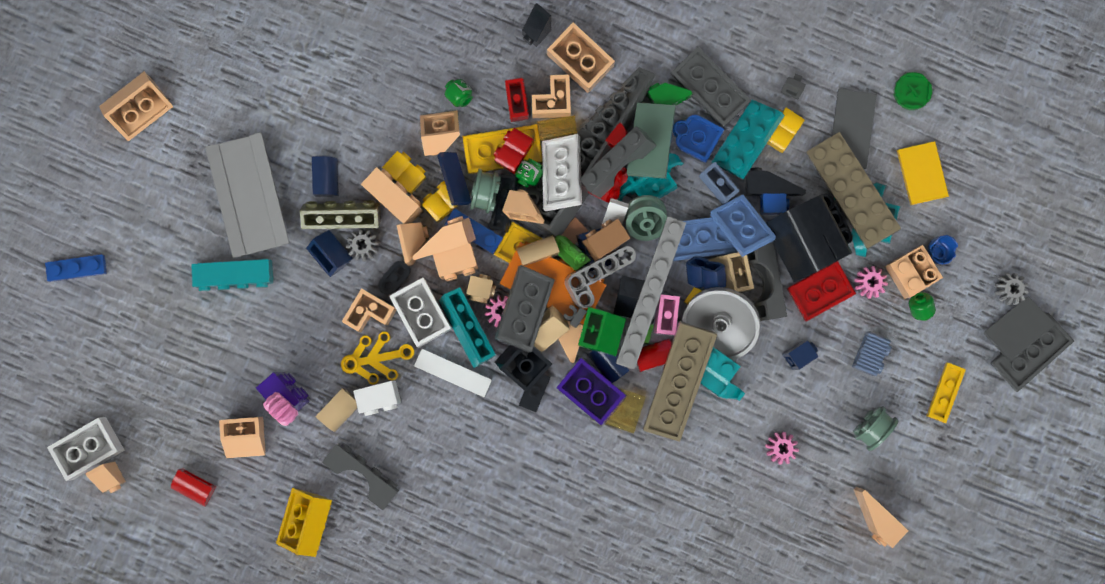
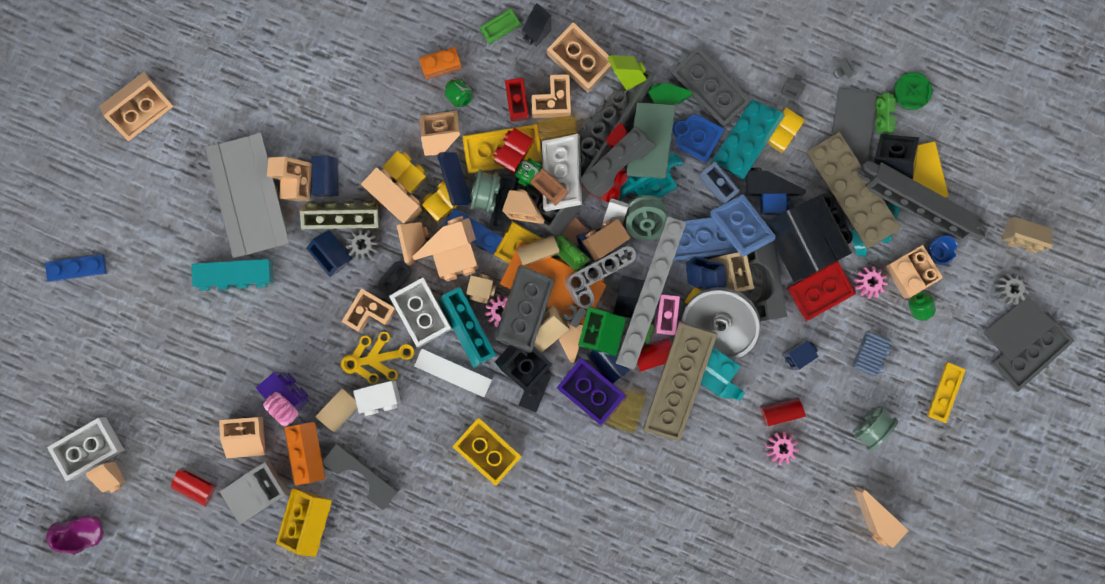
(75, 534): none -> magenta piece
(254, 492): none -> light grey slope
(294, 177): none -> light nougat brick
(304, 453): none -> orange slope
(440, 63): none -> orange brick
(487, 451): none -> yellow brick
(500, 26): none -> bright green tile
(549, 186): none -> nougat tile
(628, 70): none -> lime slope
(782, 412): none -> red brick
(845, 69): none -> dark grey tile
(884, 106): none -> bright green hinge
(898, 153): none -> black slope
(921, 201): none -> dark grey hinge
(1027, 235): none -> tan slope

